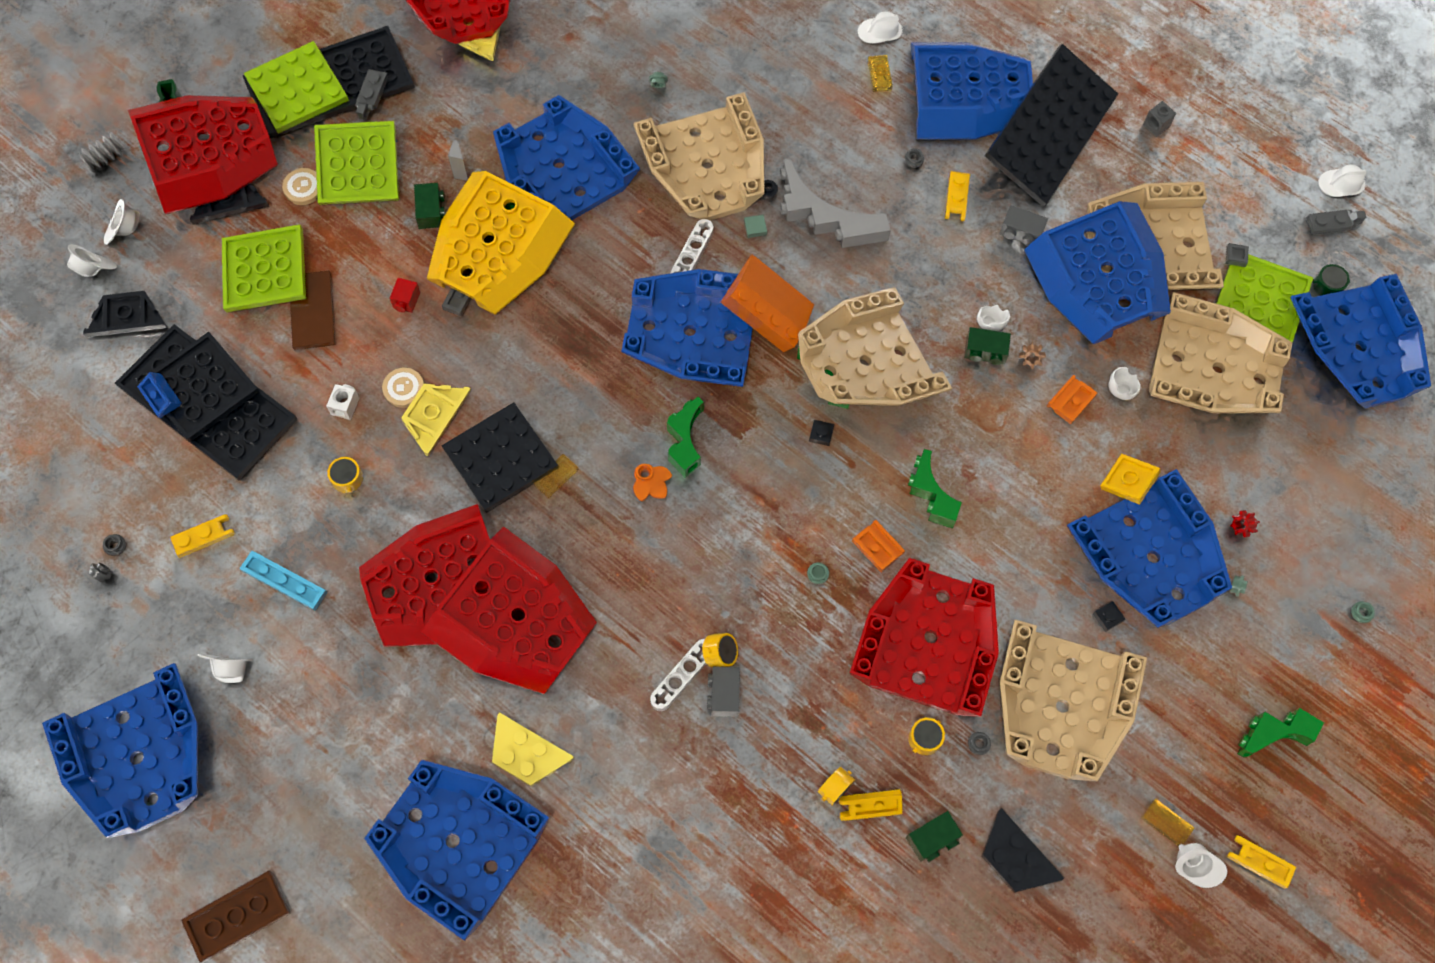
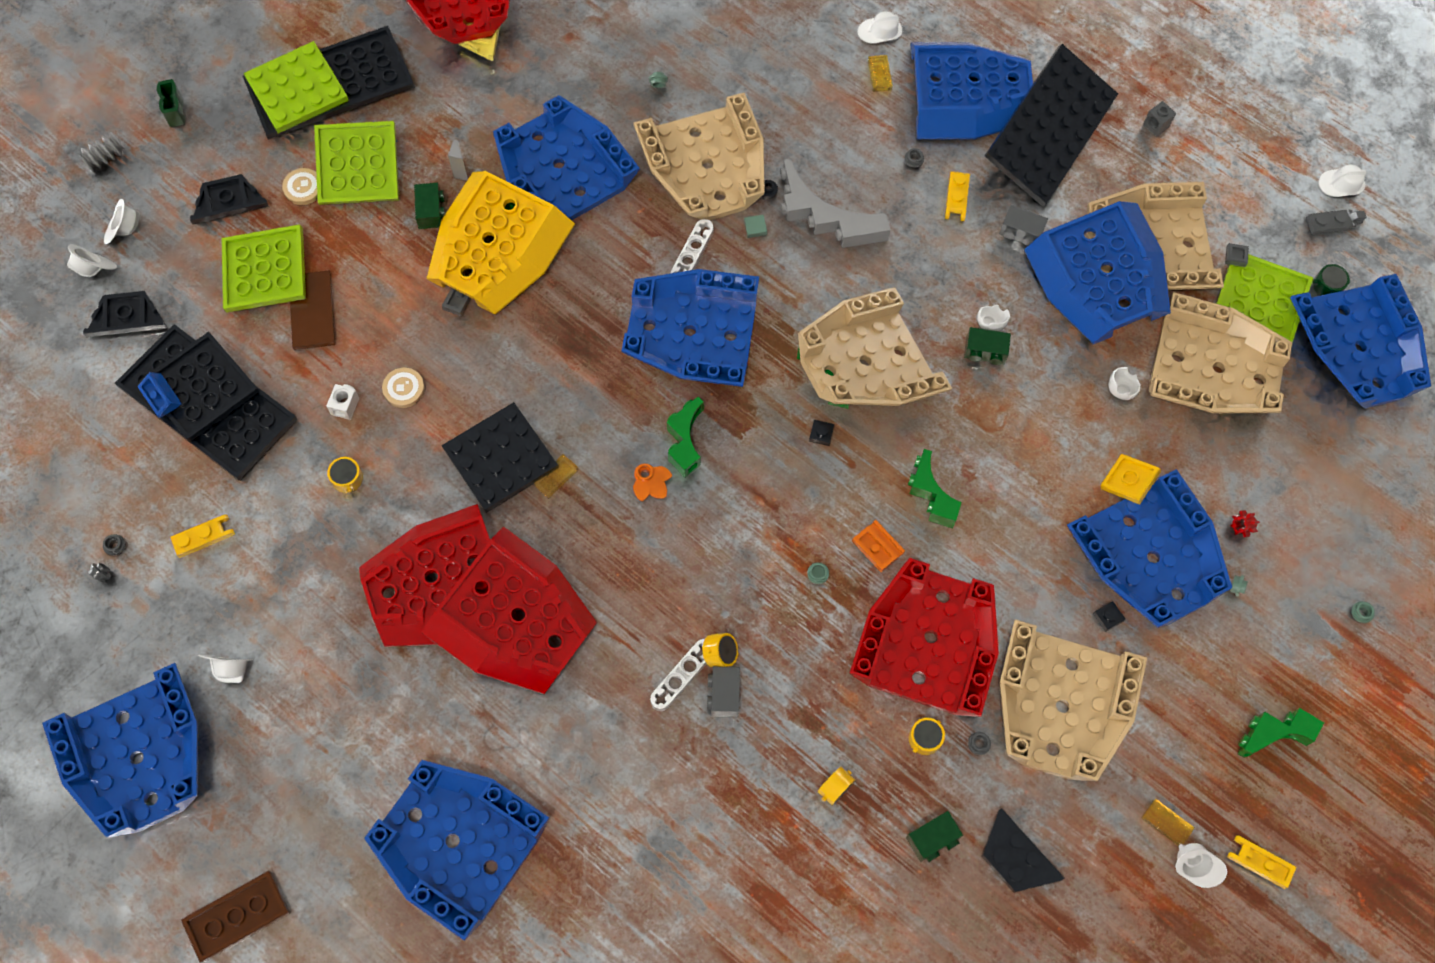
(199, 170): red wedge -> none
(283, 580): medium azure plate -> none
(370, 93): dark grey hinge -> none
(404, 295): red brick -> none
(432, 413): light yellow wing -> none
(525, 753): light yellow wing -> none
(768, 304): orange slope -> none
(871, 805): yellow hinge -> none
(1037, 357): medium nougat gear -> none
(1072, 399): orange plate -> none

